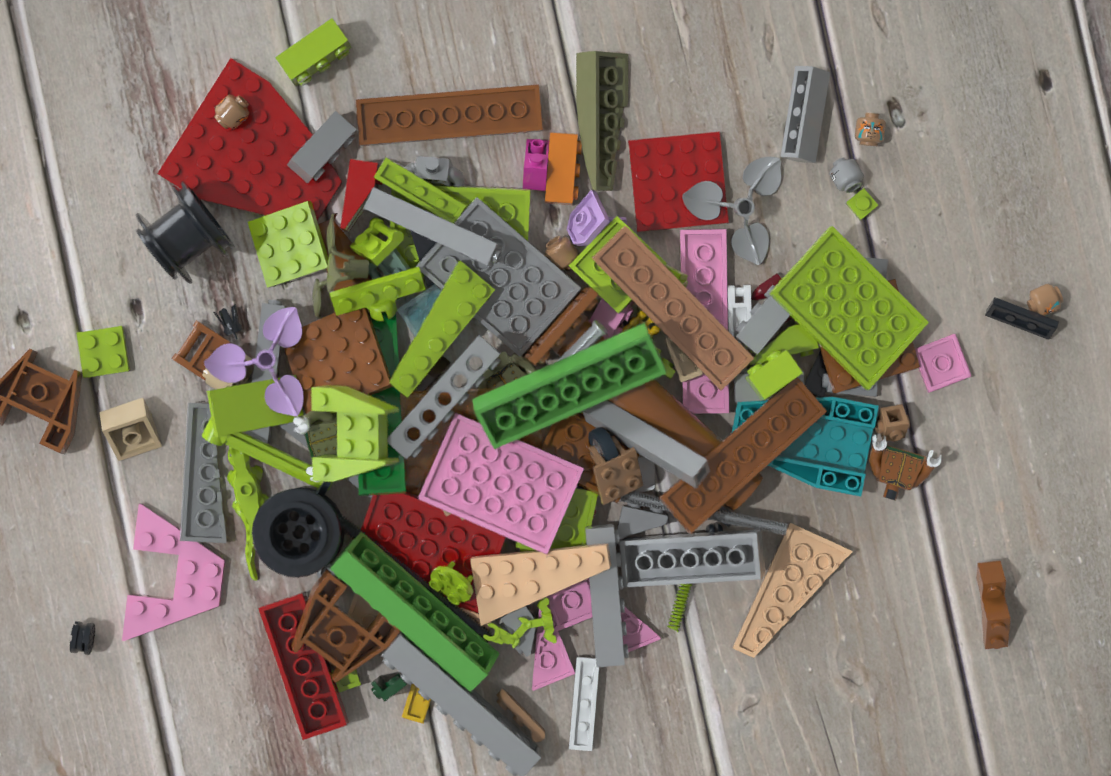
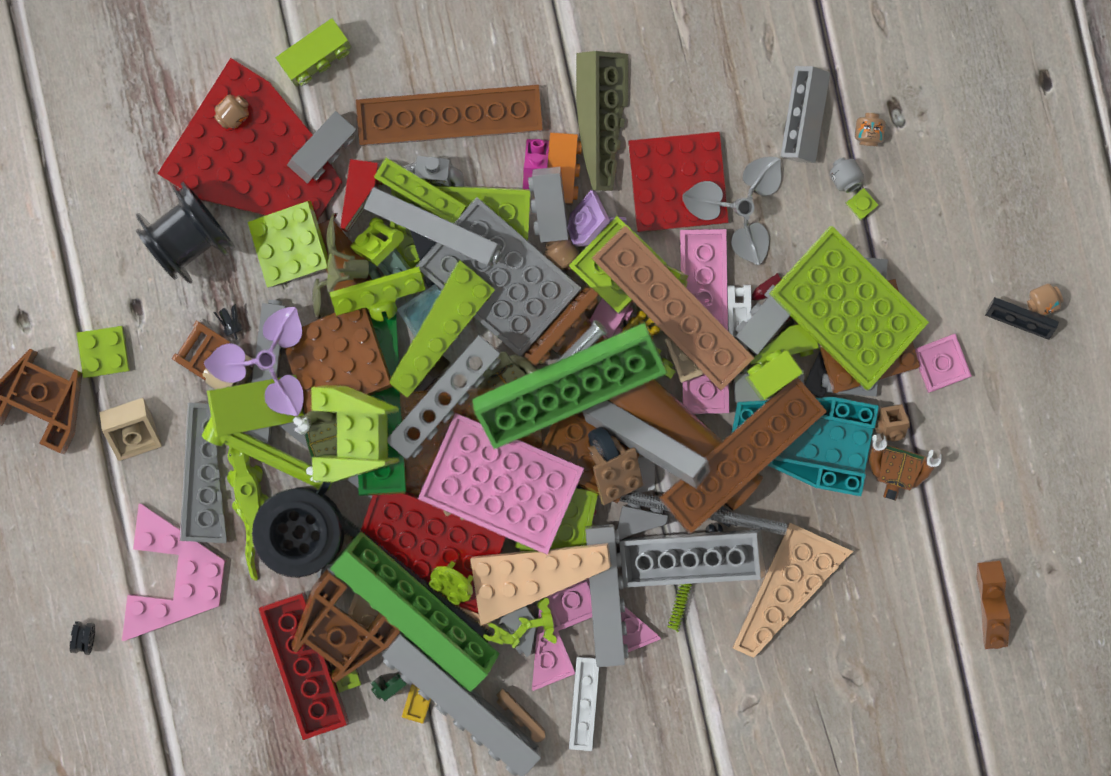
(549, 204): none -> light grey brick

